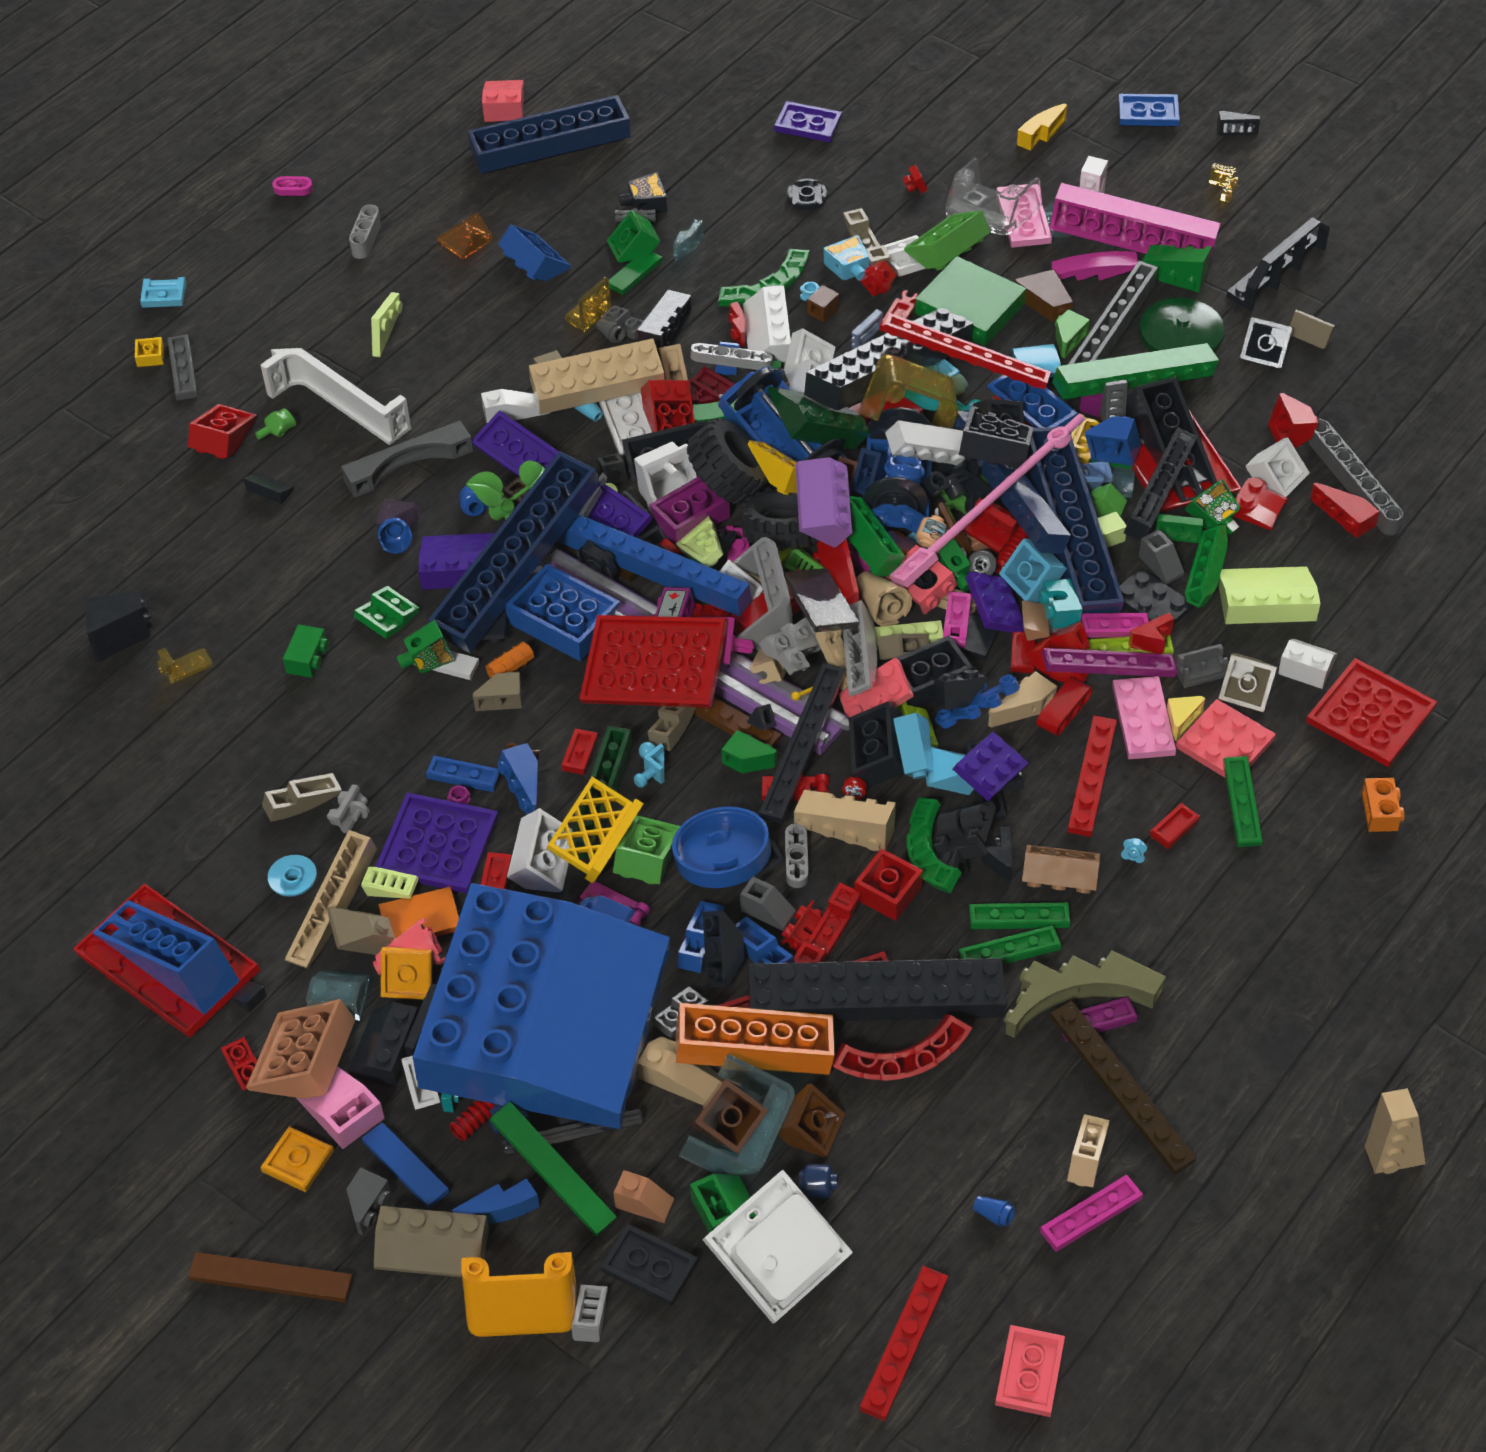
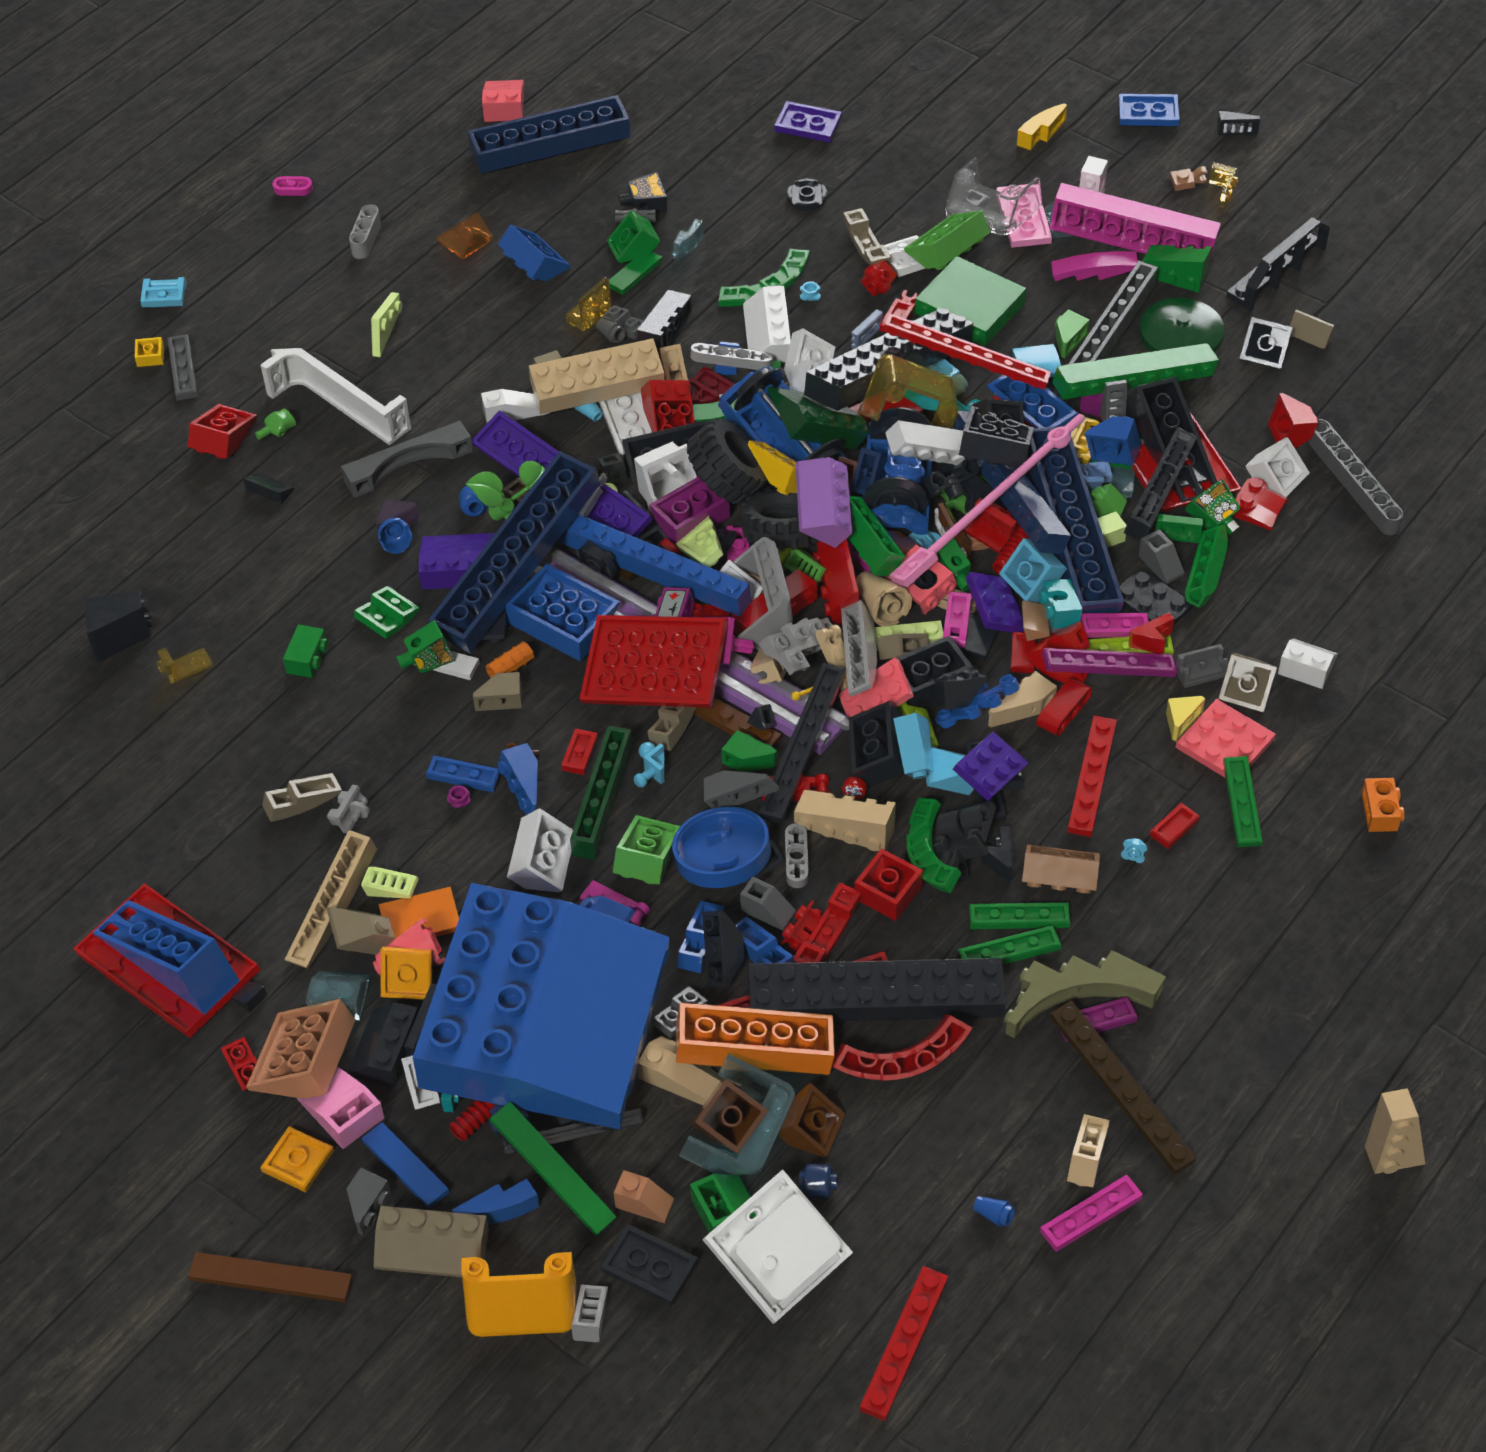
(290, 868): medium azure dish -> none
(438, 841): dark purple plate -> none
(496, 870): red plate -> none
(609, 842): yellow fence -> none
(736, 788): none -> dark grey slope
(737, 321): red slope -> none
(821, 600): clear smoke tile -> none
(823, 303): reddish brown brick -> none
(847, 258): medium azure torso -> none
(914, 180): red tile -> none
(930, 530): head -> none
(985, 556): dark grey head -> none
(1030, 1371): coral plate -> none
(1046, 294): slope -> none
(1143, 717): bright pink plate -> none
(1186, 179): none -> medium nougat plate
(1268, 595): yellowish green slope -> none
(1347, 509): red slope -> none
(1371, 712): red plate -> none

